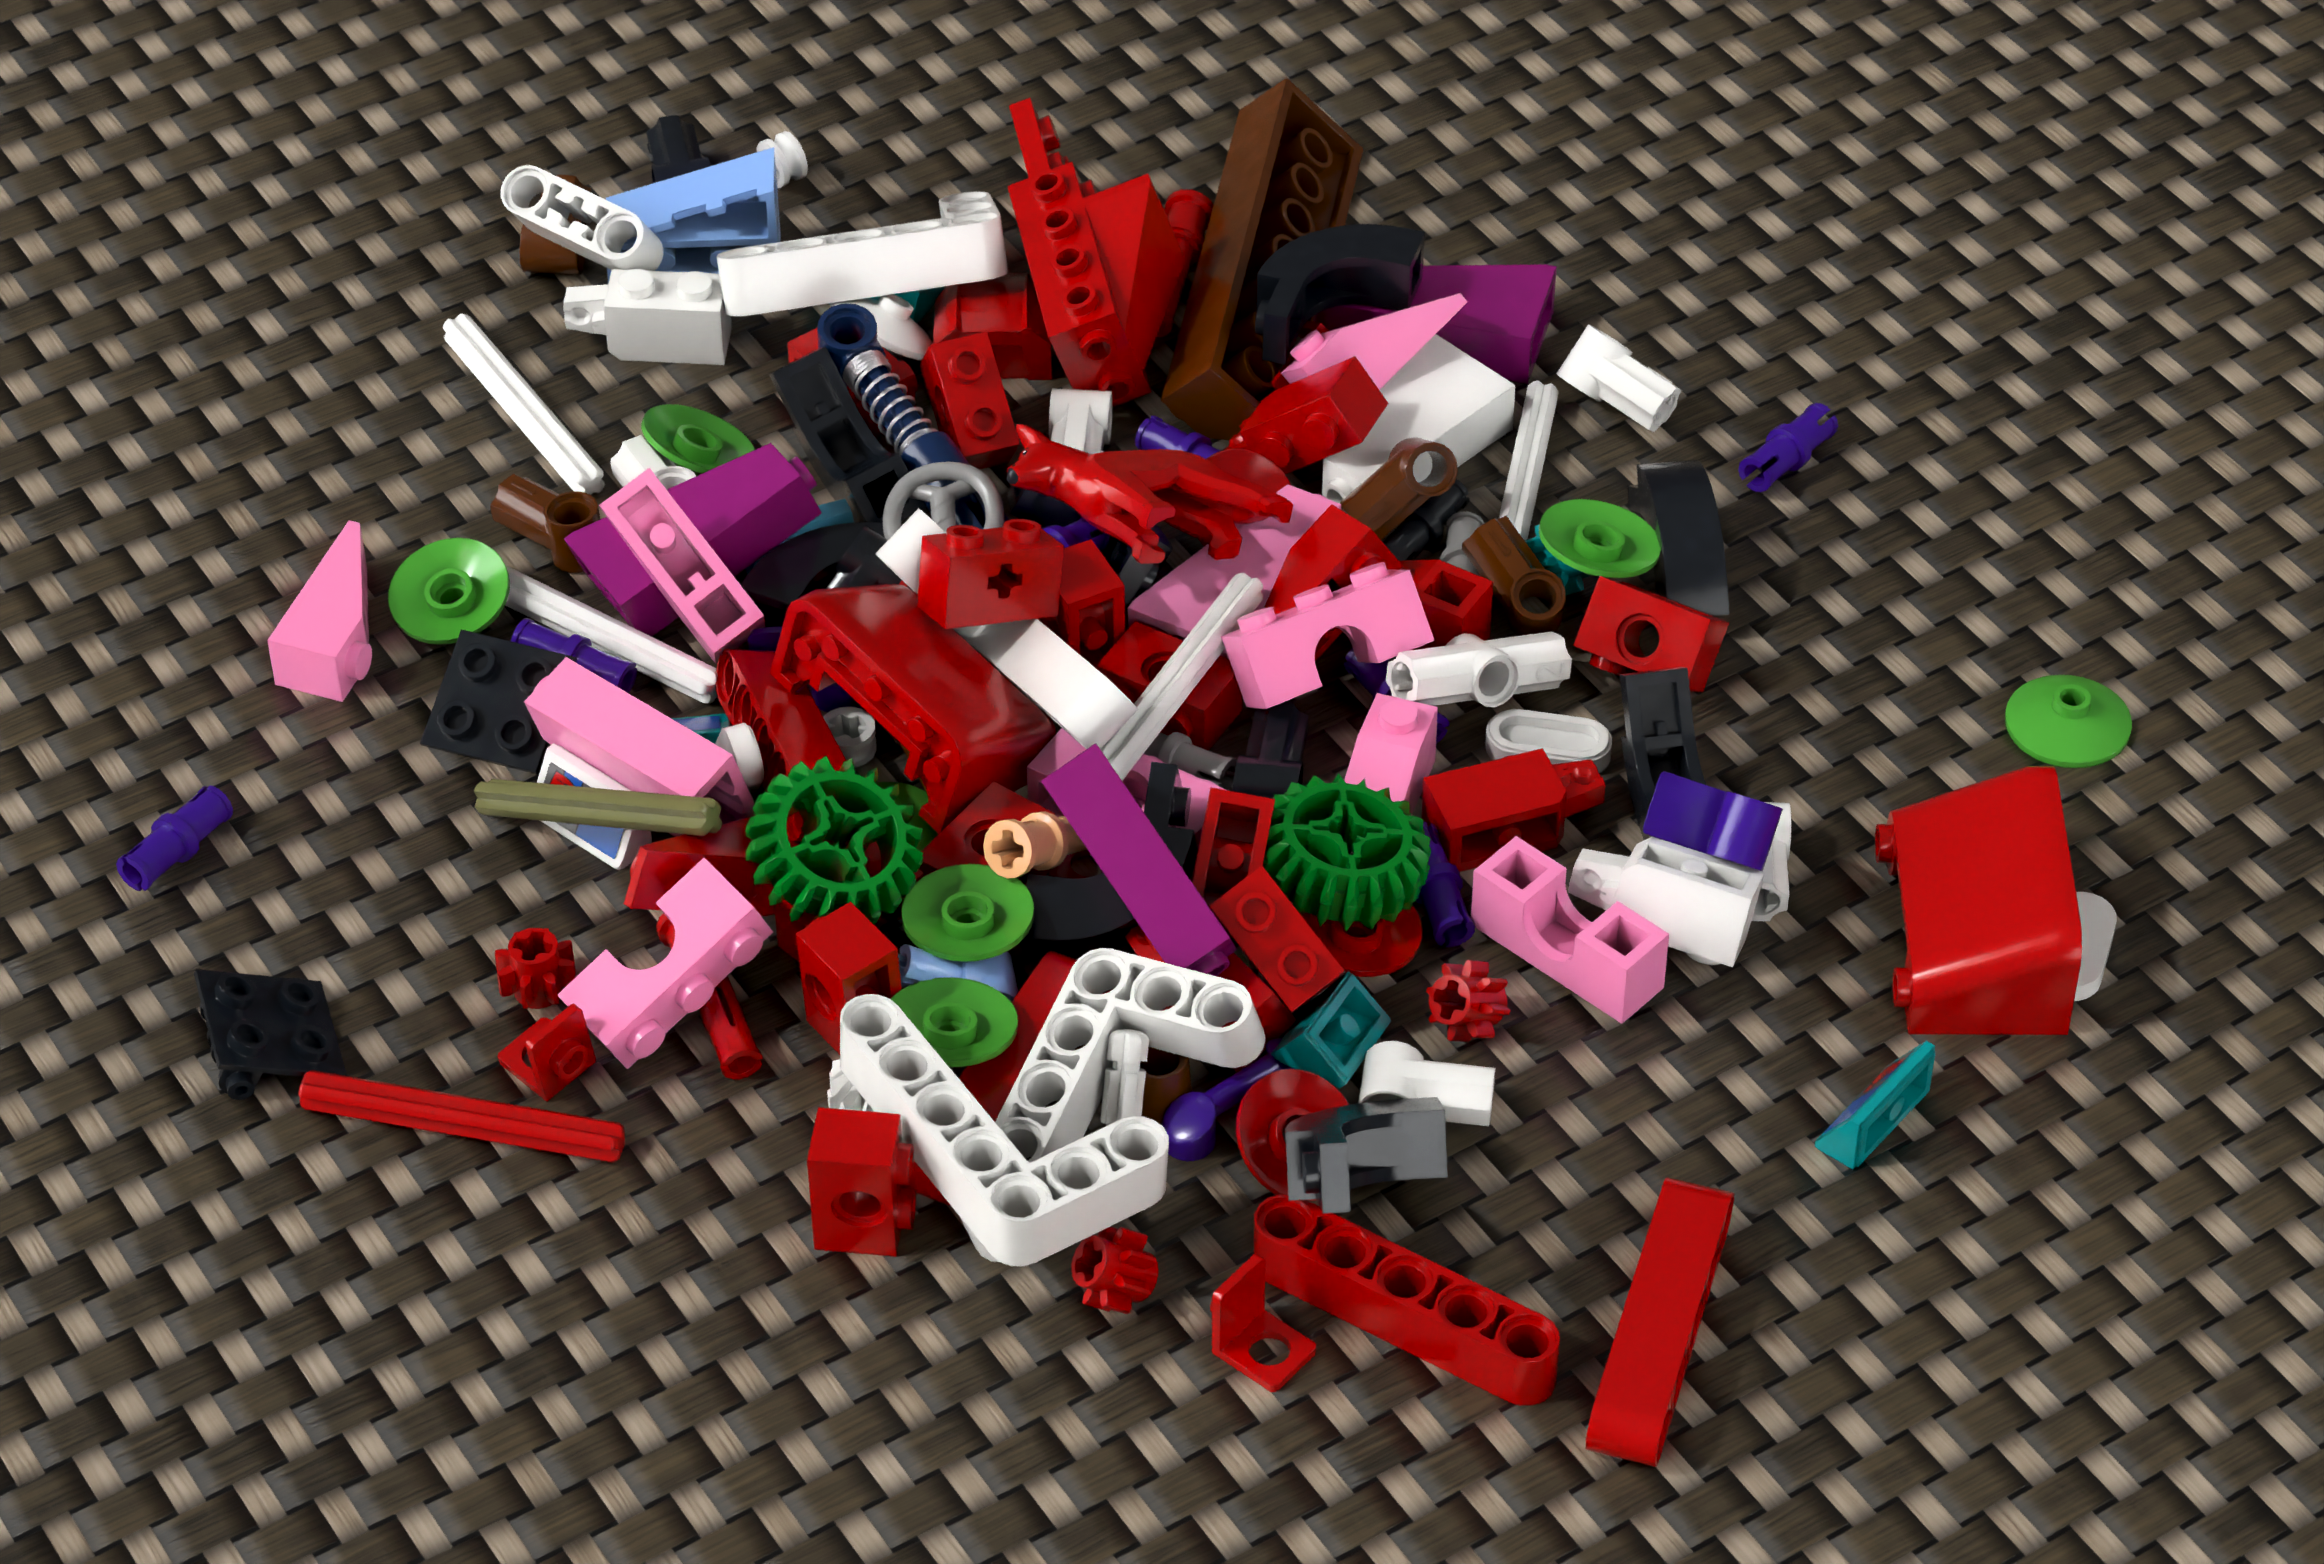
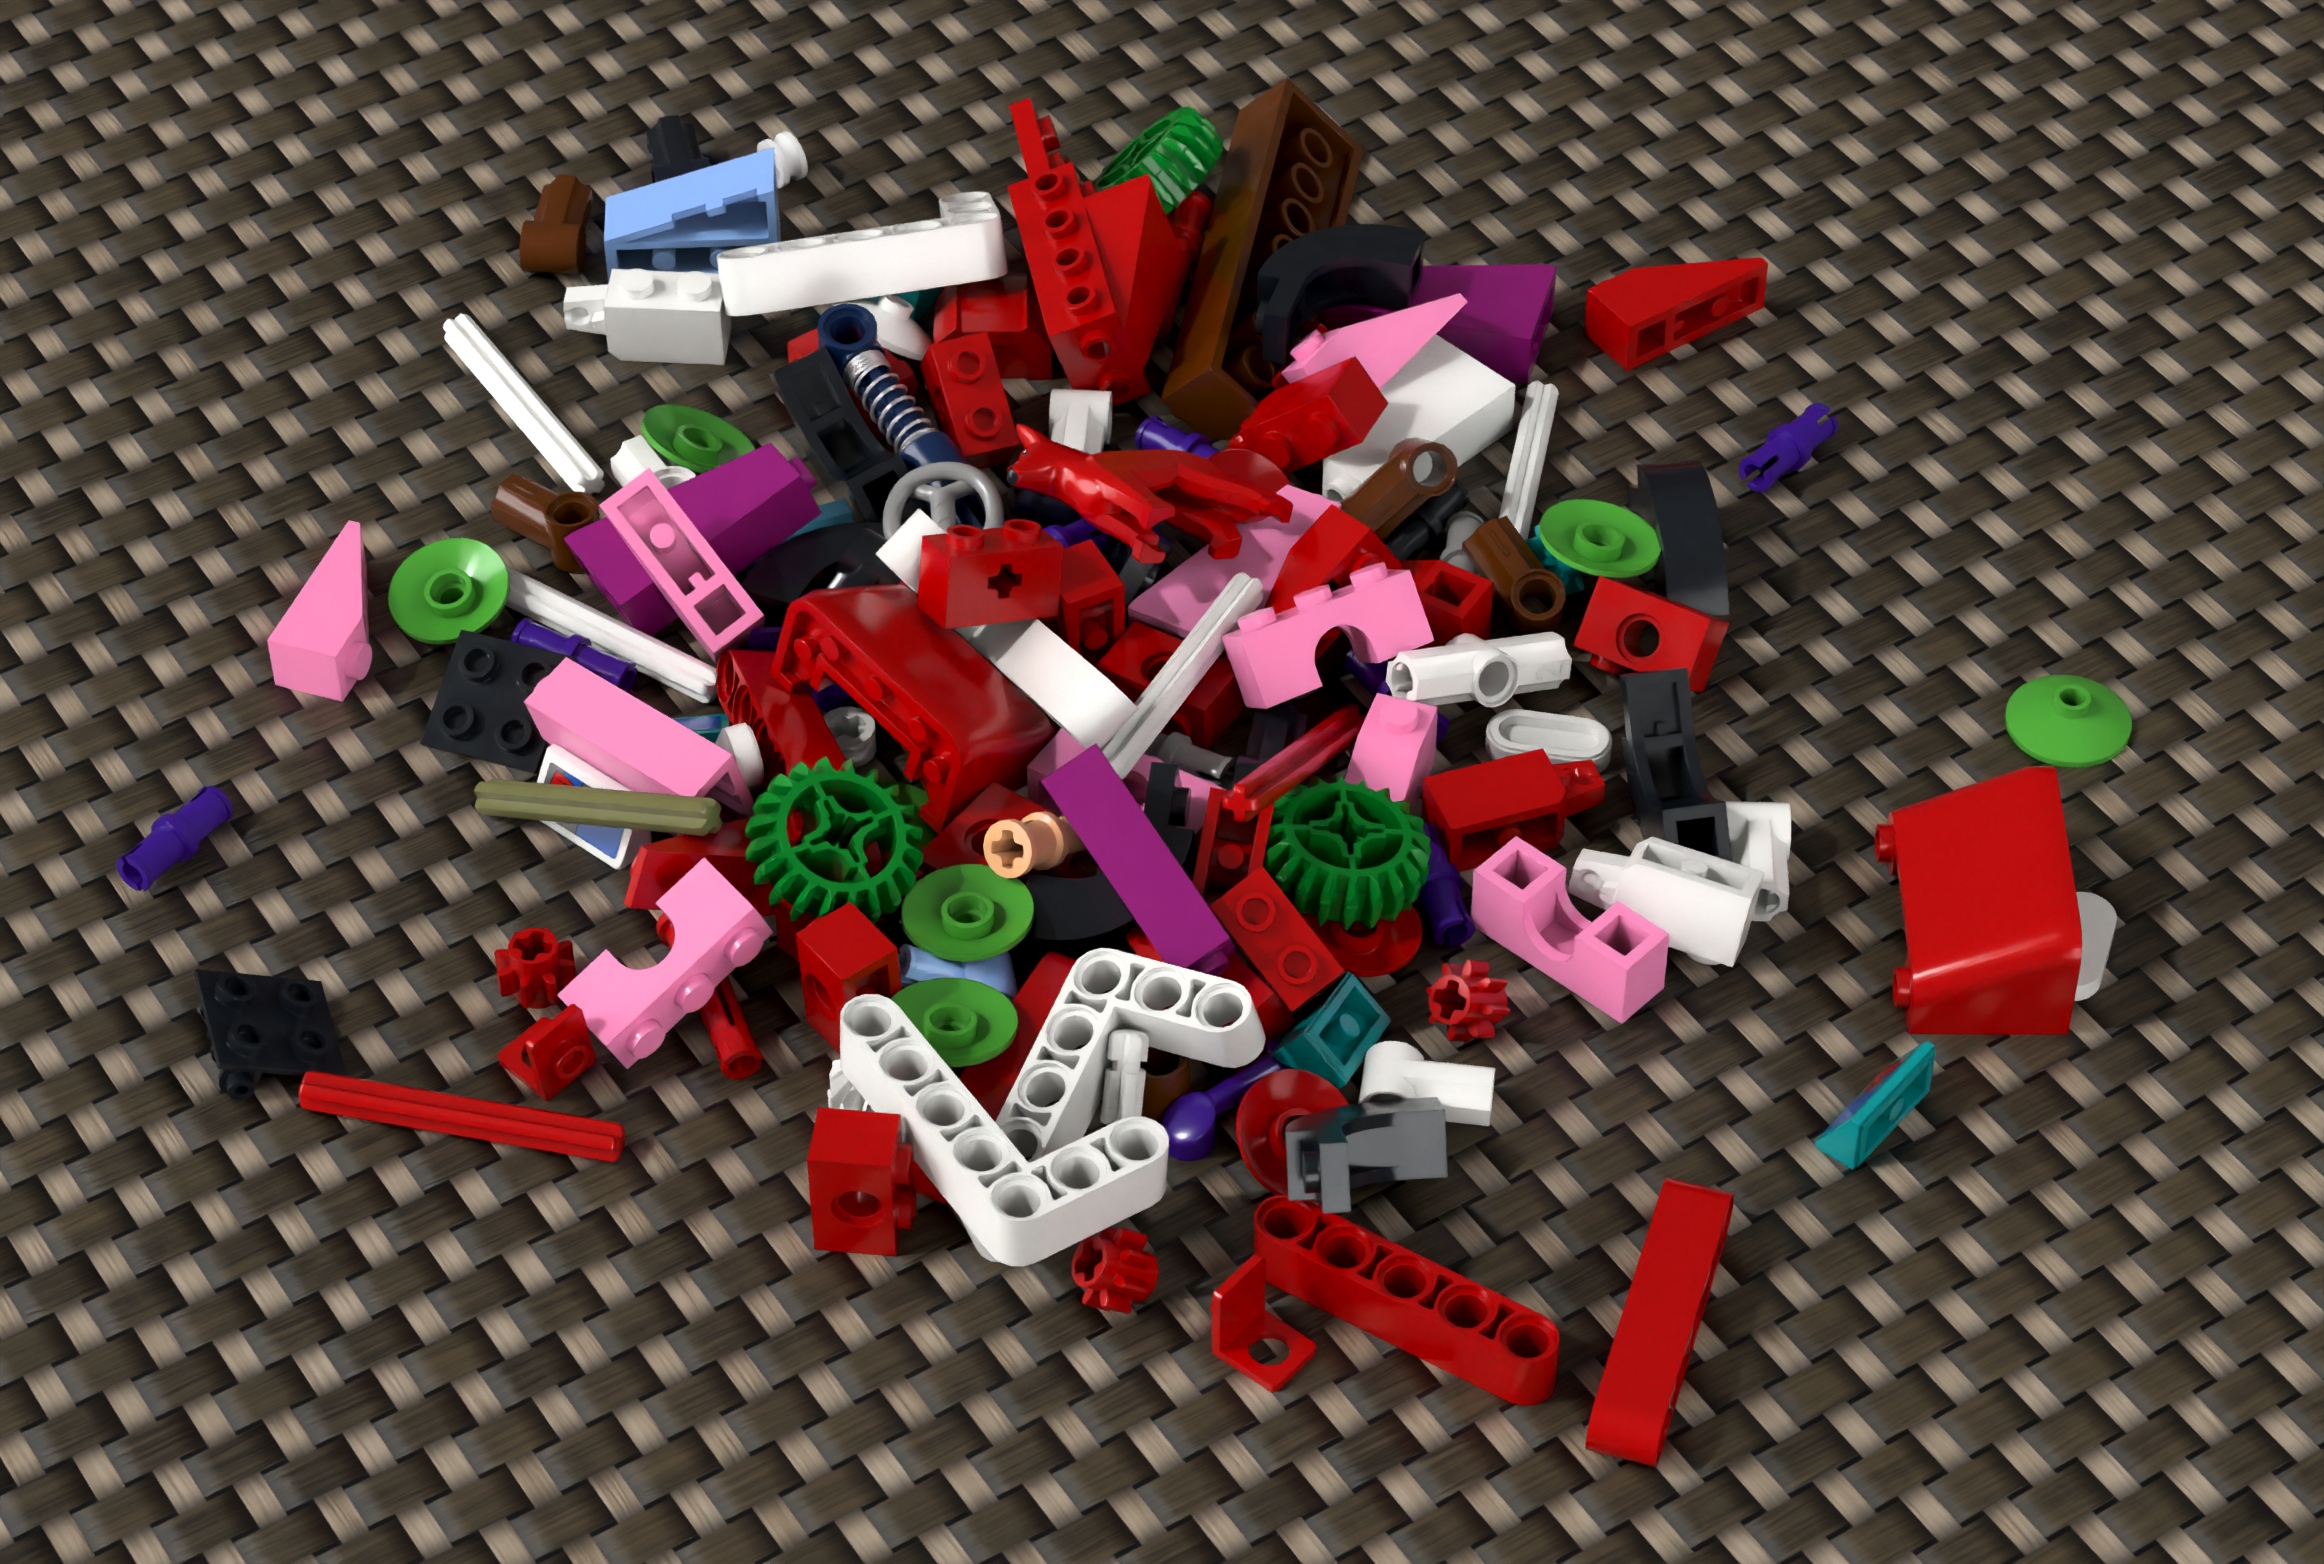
(560, 199): white beam -> none
(1174, 154): none -> green gear
(1294, 764): none -> red axle
(1609, 373): white piece -> none
(1670, 305): none -> red slope
(1712, 820): dark purple panel -> none

